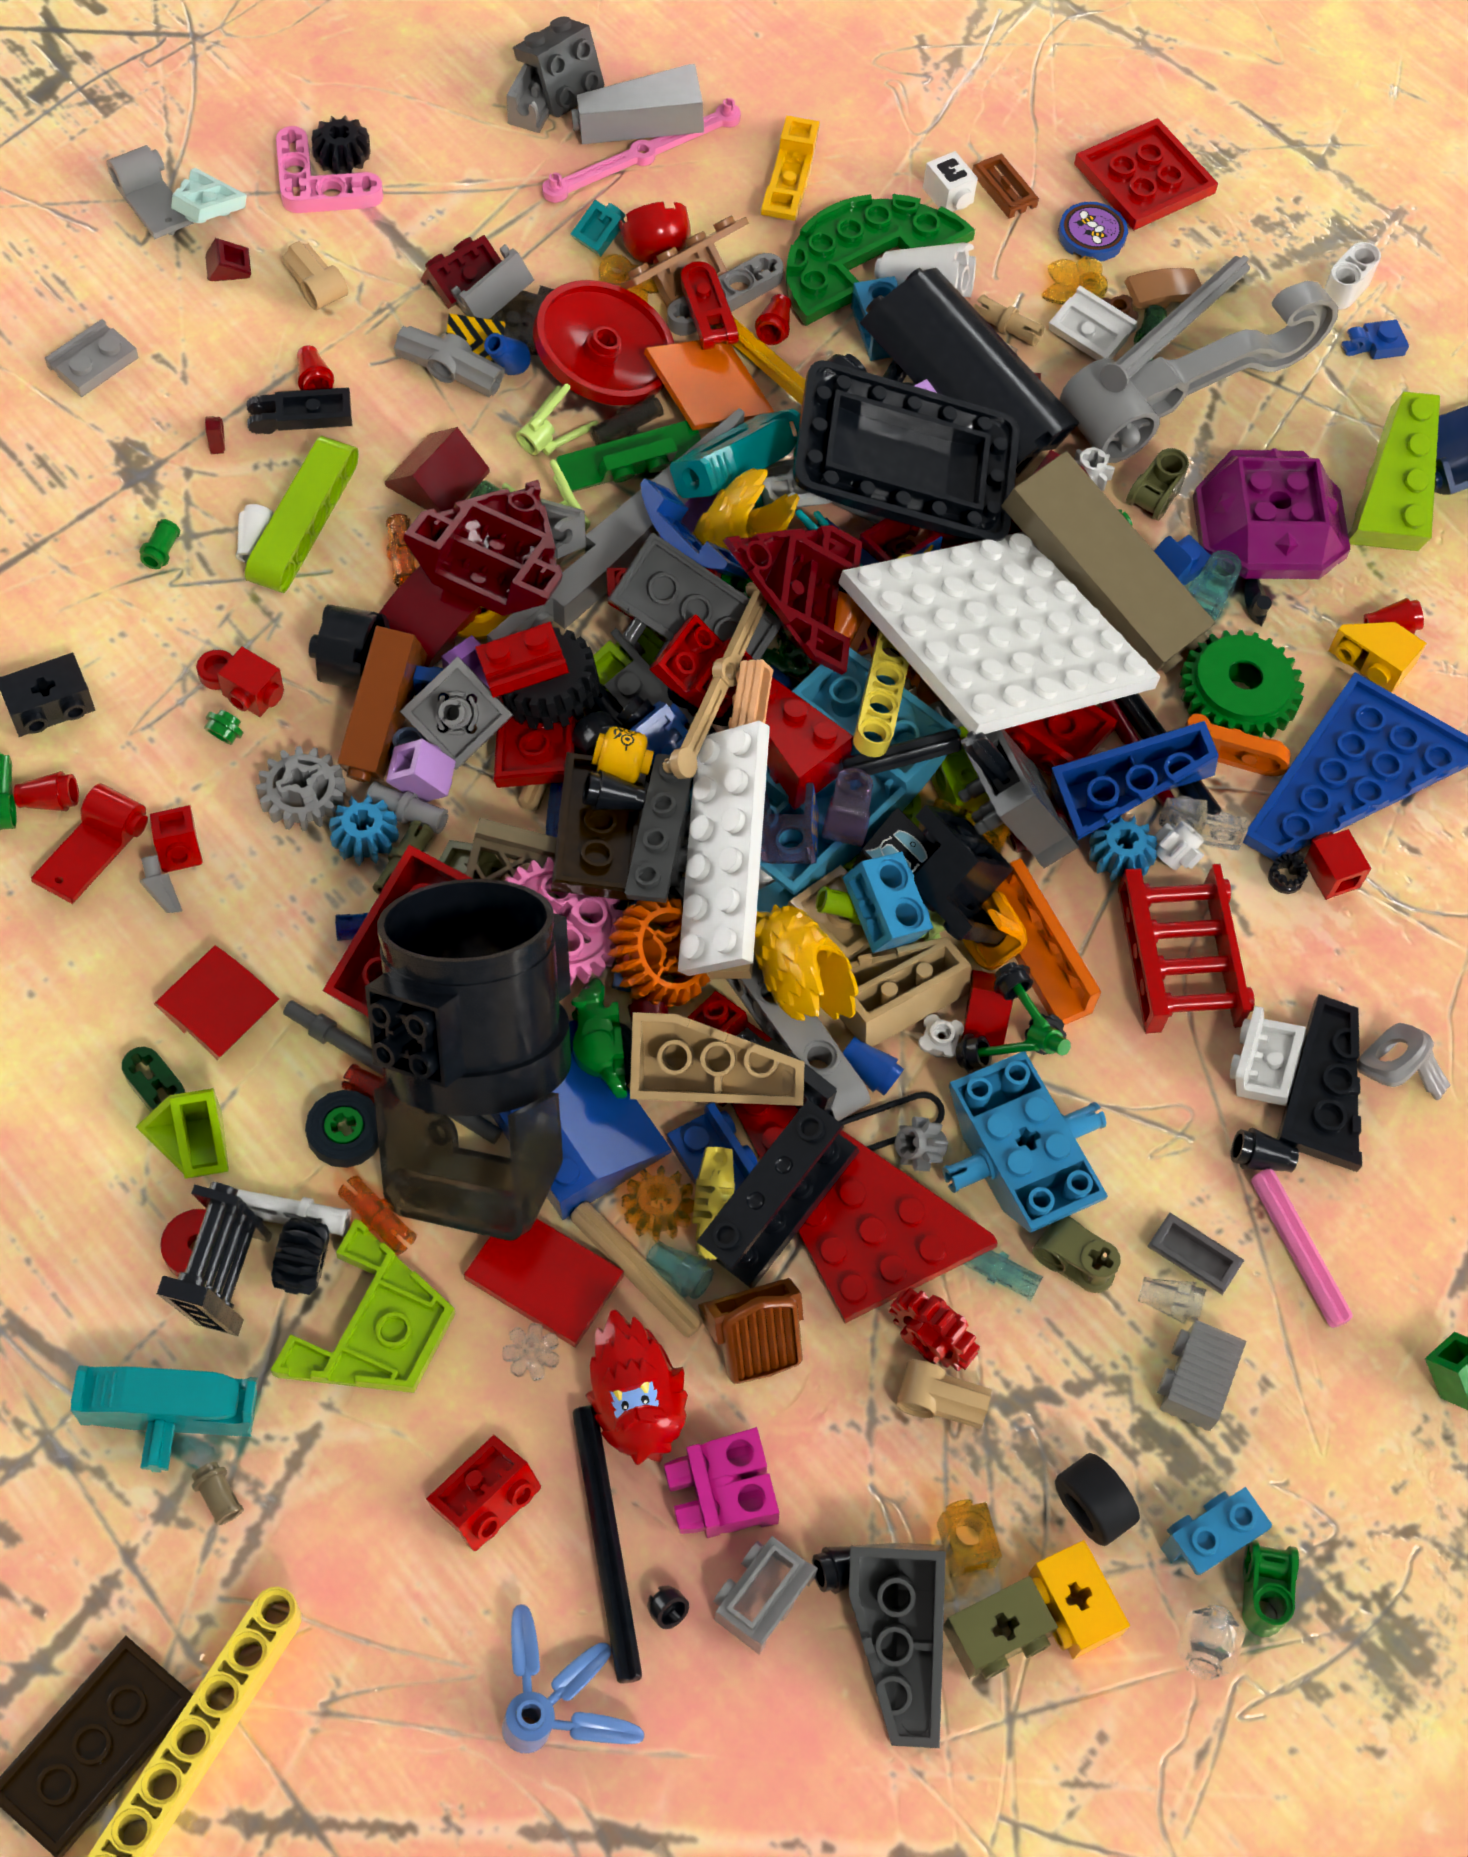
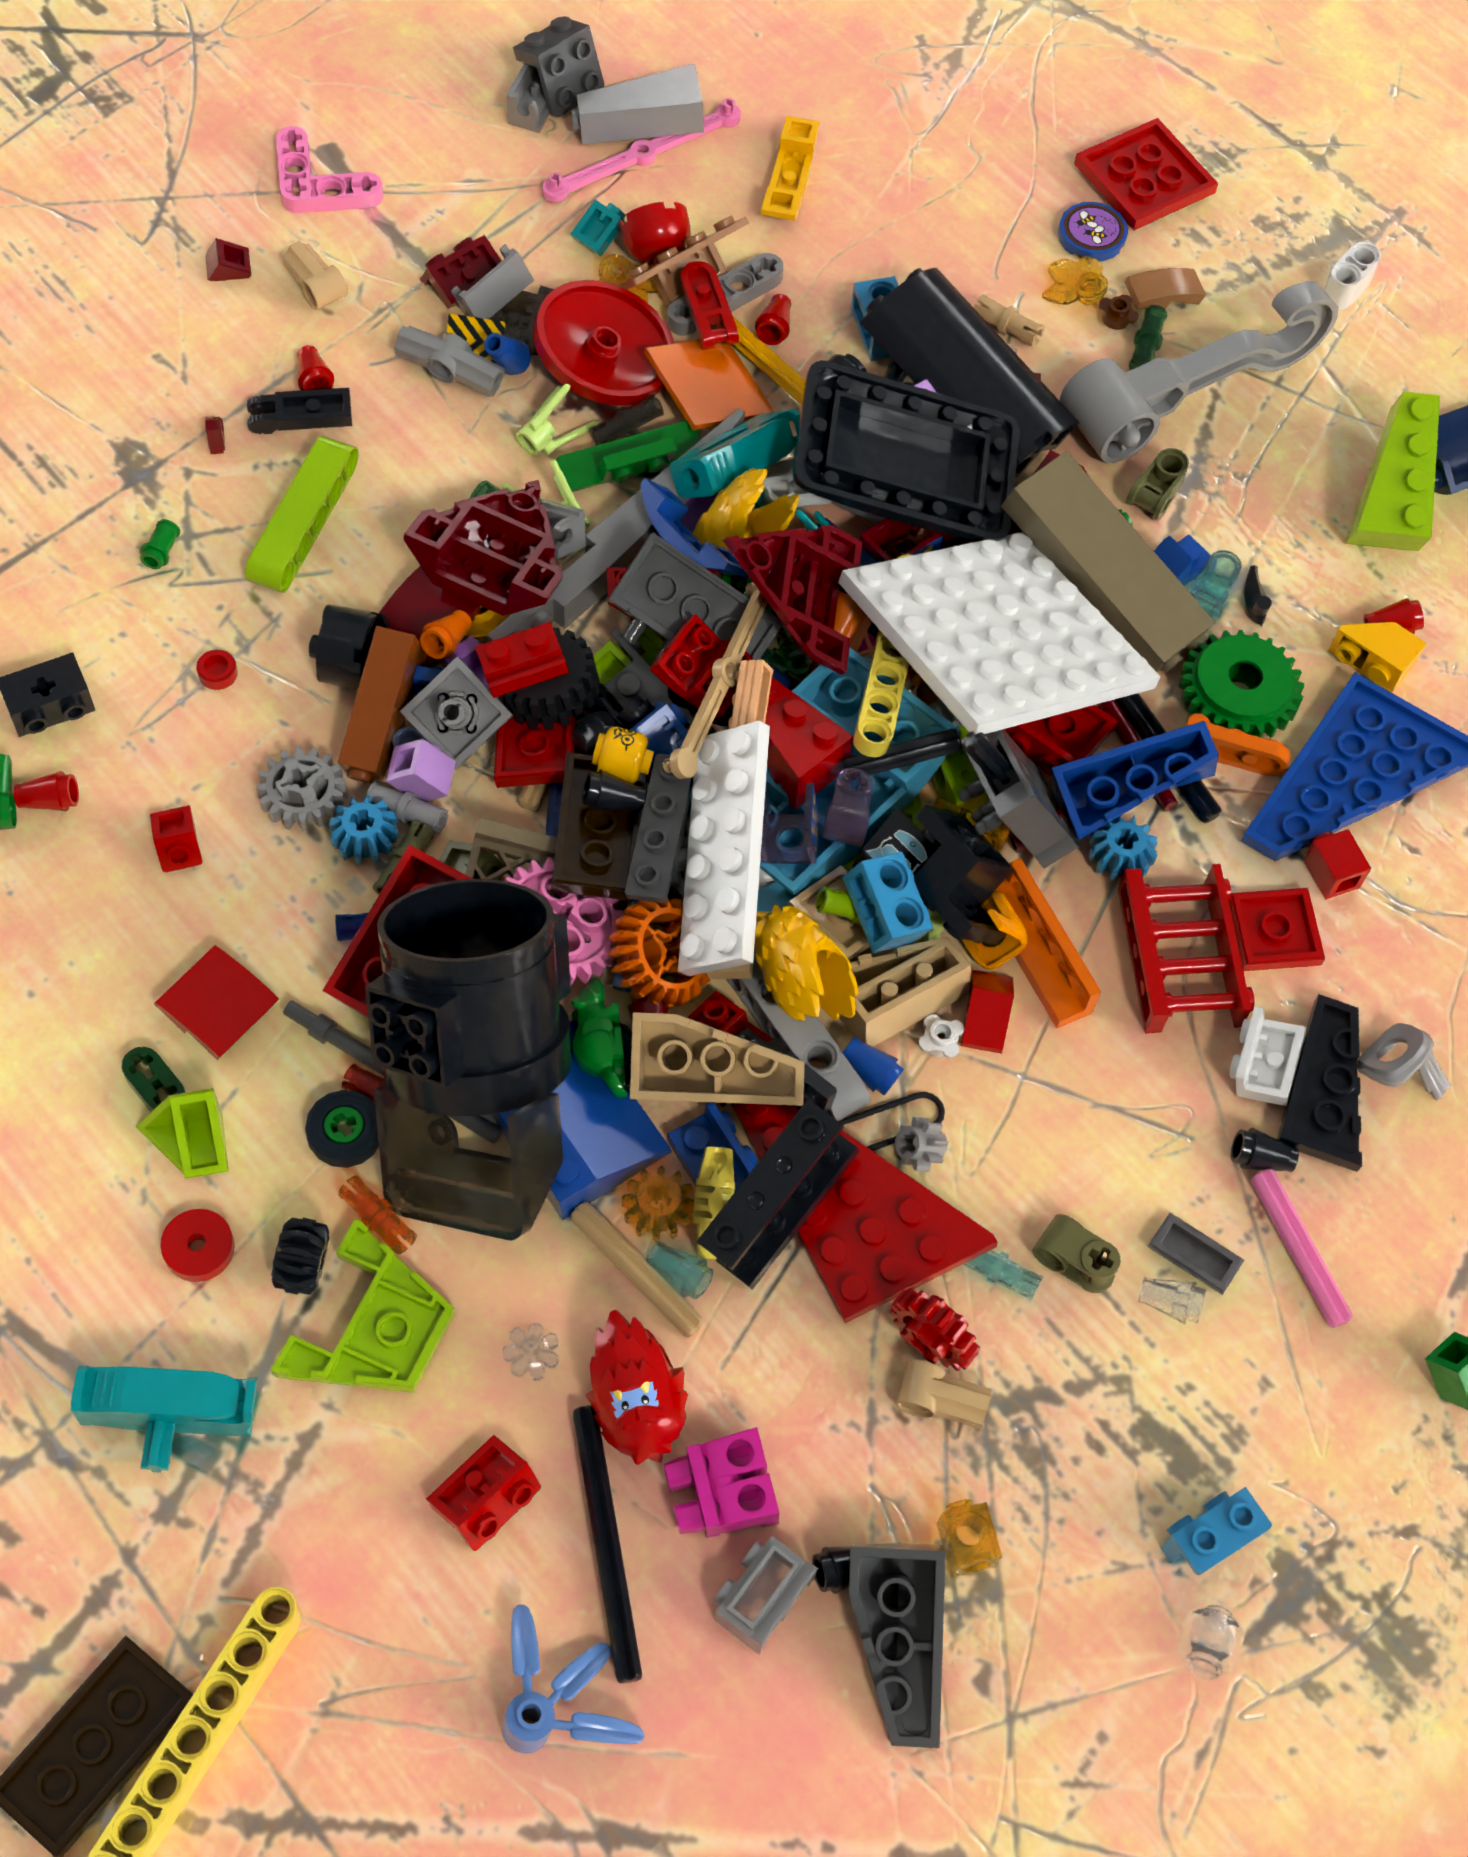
(91, 358): light grey plate -> none
(105, 829): red door -> none
(141, 185): light grey door -> none
(159, 885): light grey bar -> none
(206, 197): light aqua wing -> none
(216, 1260): black fence -> none
(217, 1492): dark tan pin -> none
(223, 726): green plate -> none
(250, 528): white cone -> none
(251, 682): red brick -> none
(281, 1209): white pin -> none
(340, 144): black gear -> none
(397, 551): clear orange pin -> none
(439, 471): dark red slope -> none
(443, 636): none -> orange cone
(546, 1279): red tile -> none
(674, 1613): black hinge -> none
(757, 1330): dark orange piece -> none
(853, 234): green plate -> none
(949, 259): white cone -> none
(950, 182): white brick -> none
(999, 186): dark orange tile -> none
(1015, 1606): olive brick -> none
(1023, 1144): dark azure slope -> none
(1043, 1035): plant -> none
(1078, 1575): yellow brick -> none
(1092, 325): white plate -> none
(1095, 464): white gear -> none
(1097, 1499): black tyre -> none
(1116, 375): light grey axle -> none
(1179, 845): white gear -> none
(1201, 1375): light grey brick -> none
(1217, 830): clear slope -> none
(1271, 1578): green piece -> none
(1273, 514): magenta piece -> none
(1276, 929): none -> red tile
(1295, 867): black bush -> none
(1380, 339): blue plate -> none

